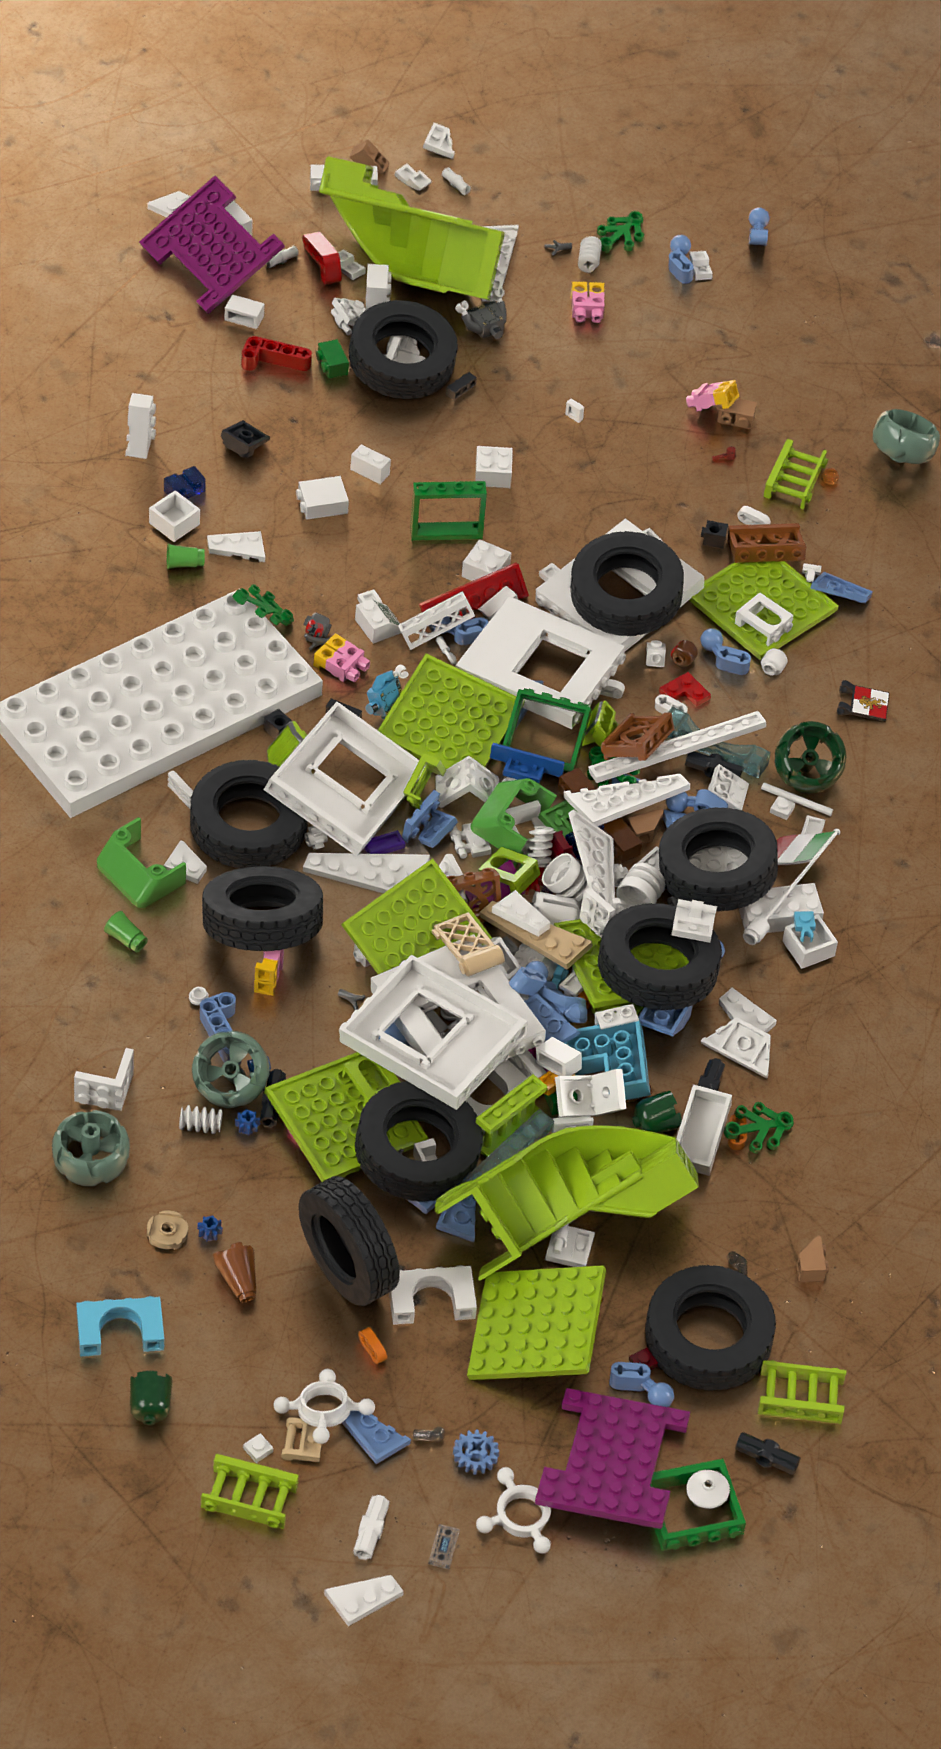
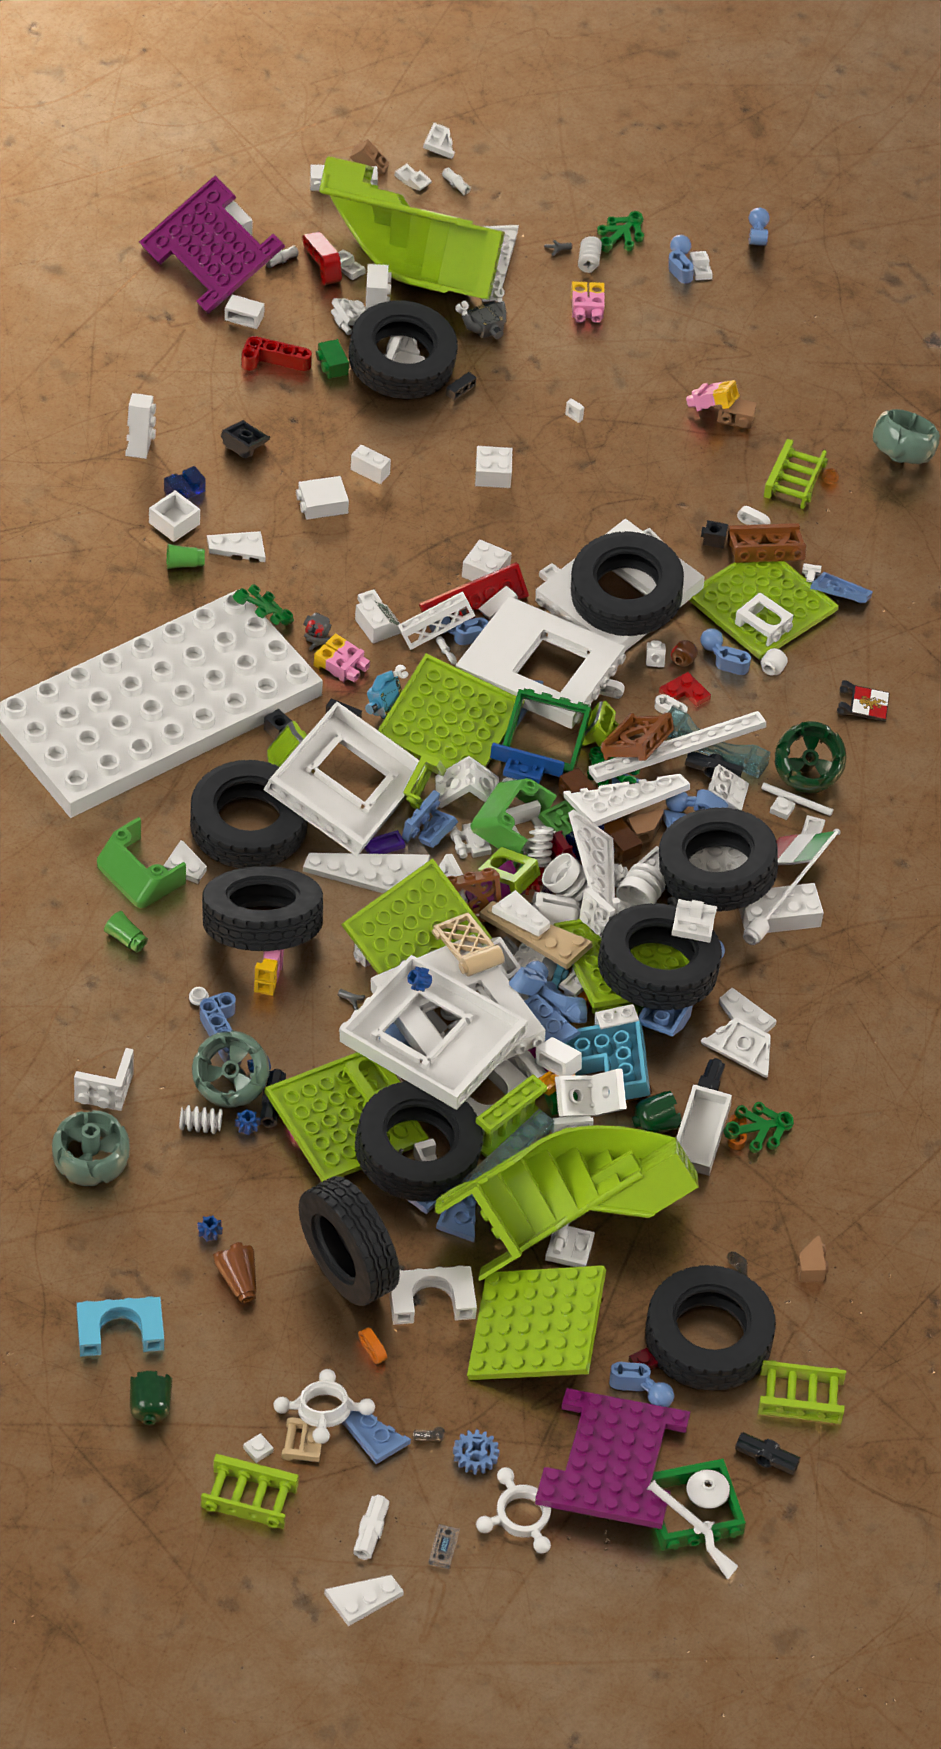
(163, 1239): tan plate -> none
(167, 204): white wing -> none
(180, 788): white tile -> none
(315, 838): white gear -> none
(419, 979): none -> blue gear
(448, 530): green window -> none
(725, 1564): none -> white piece
(730, 454): clear red hand -> none
(804, 922): medium azure plate -> none
(807, 952): white piece -> none

